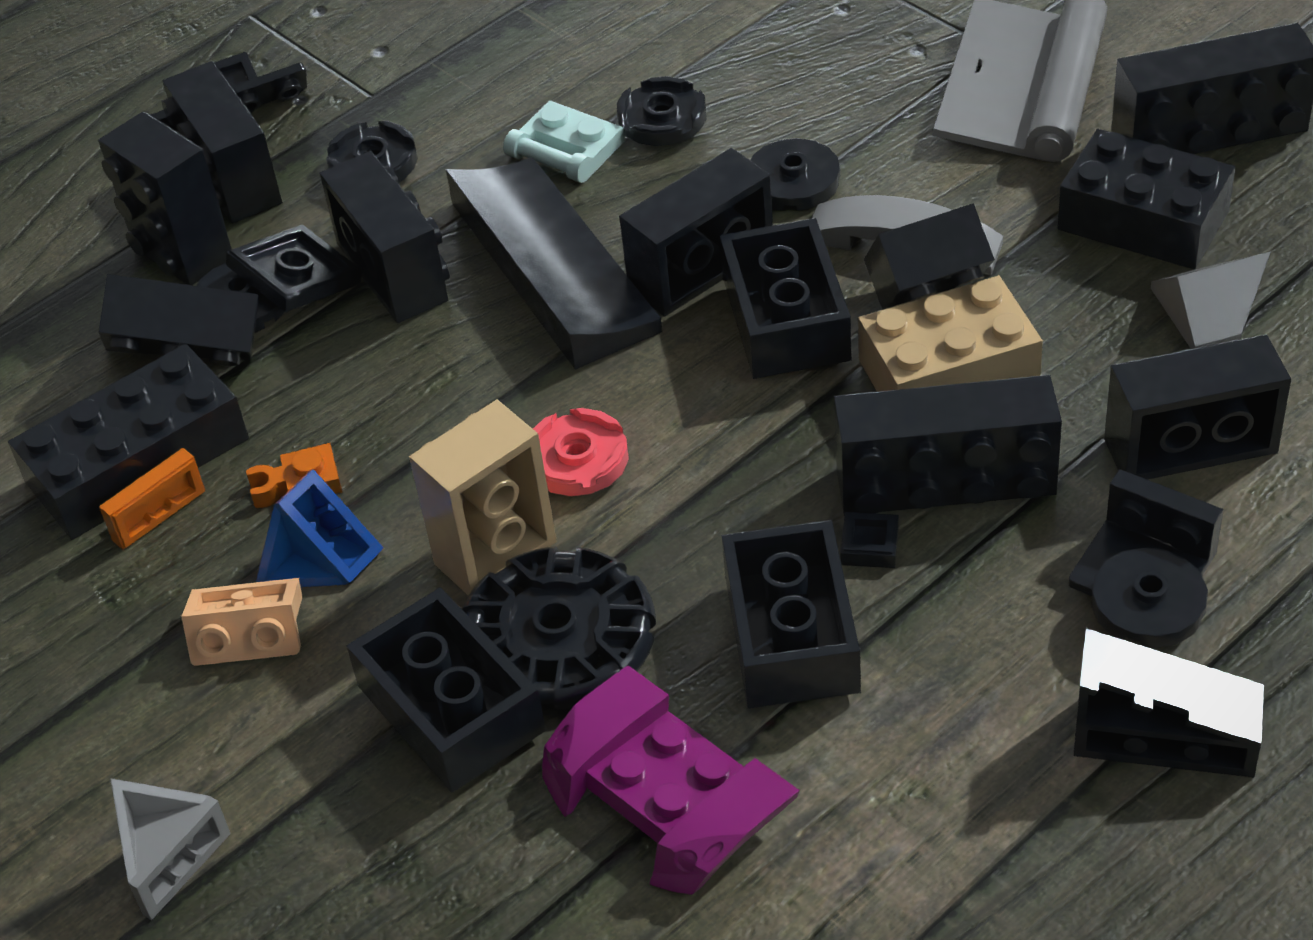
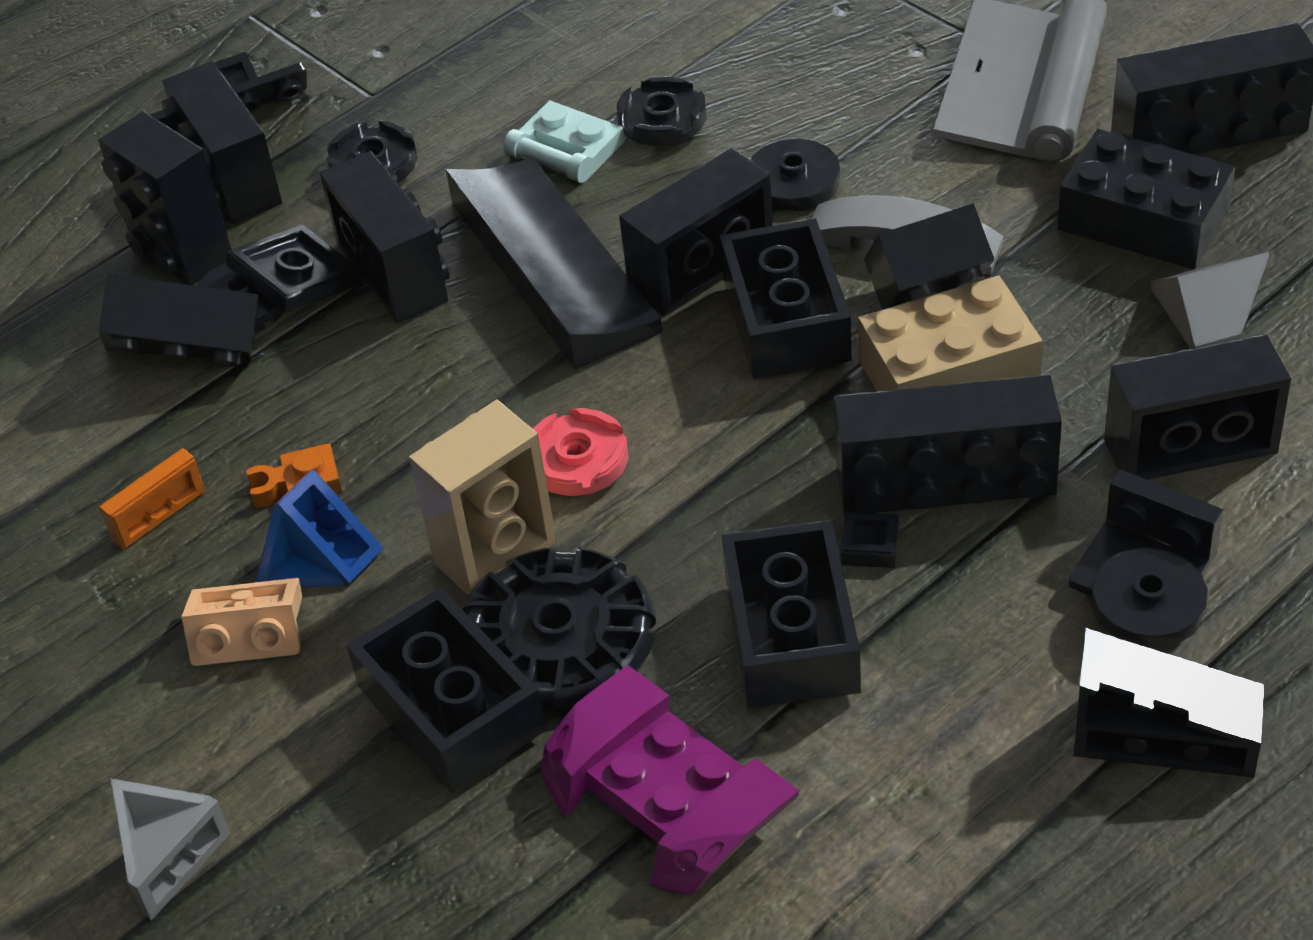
(125, 432): black brick -> none

